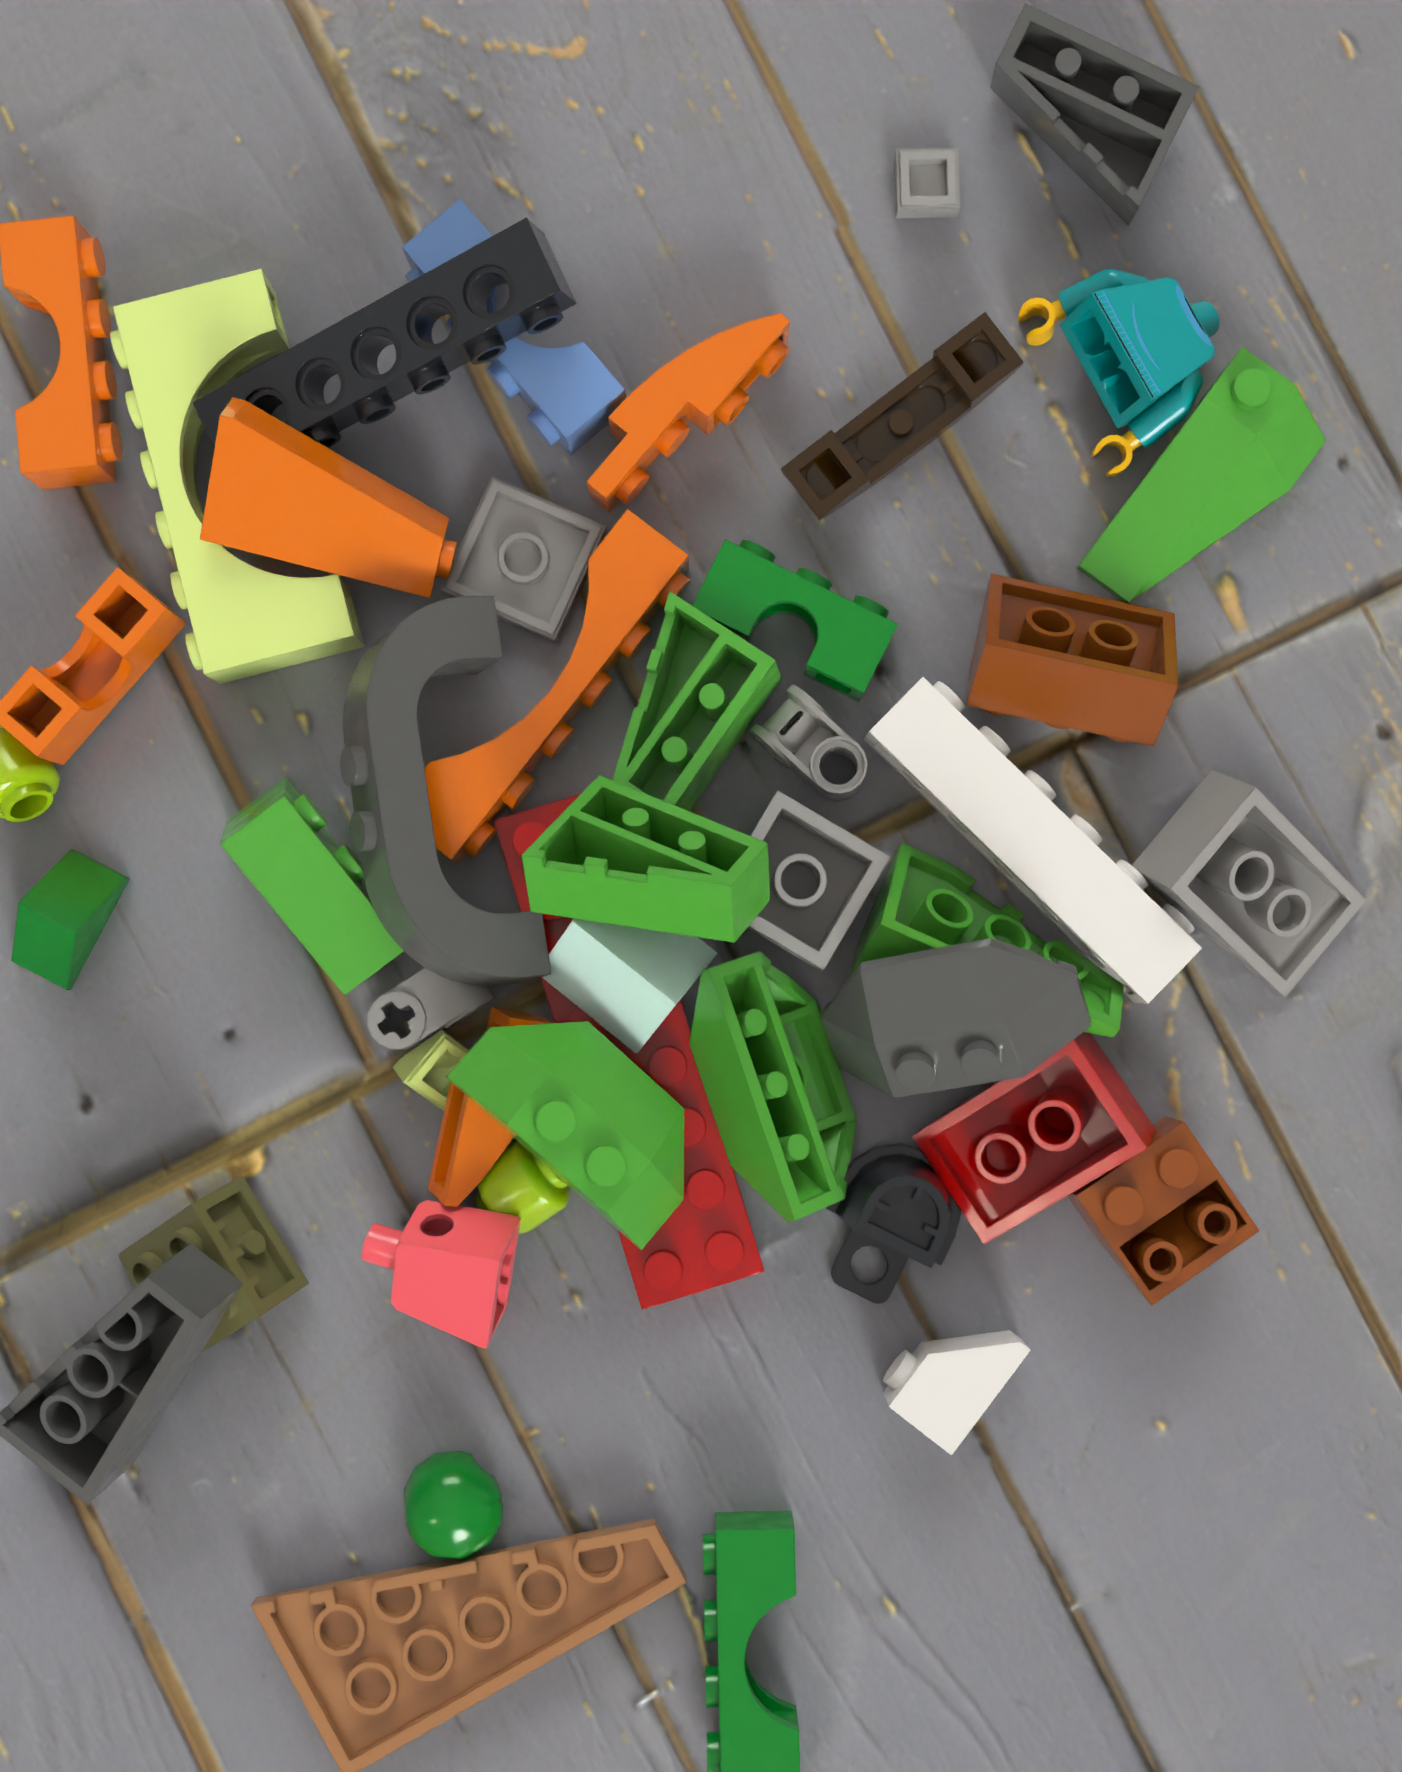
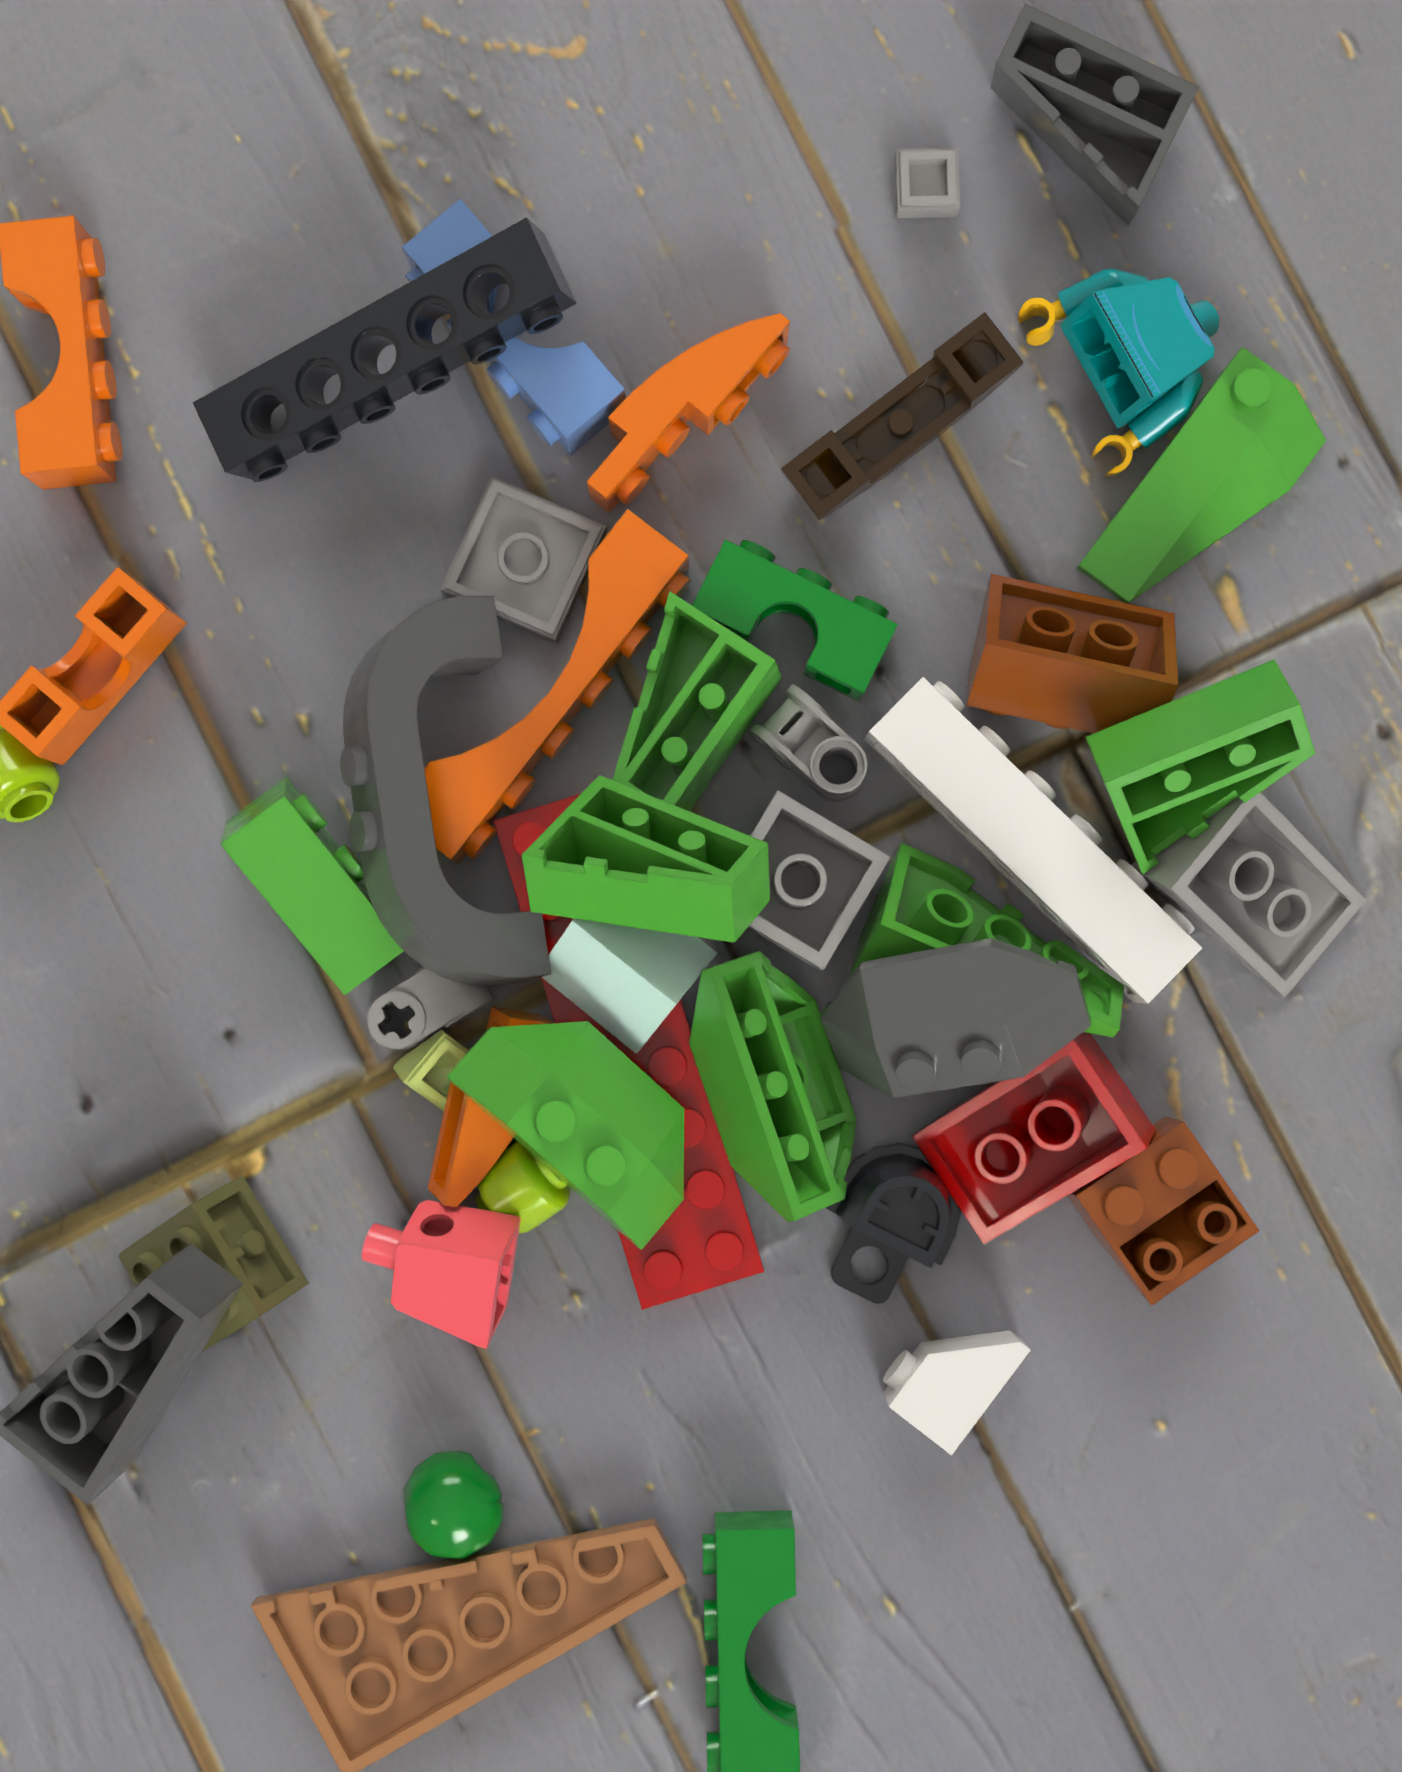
(65, 917): green slope -> none
(175, 354): yellowish green arch -> none
(316, 509): orange slope -> none
(1199, 755): none -> bright green wedge

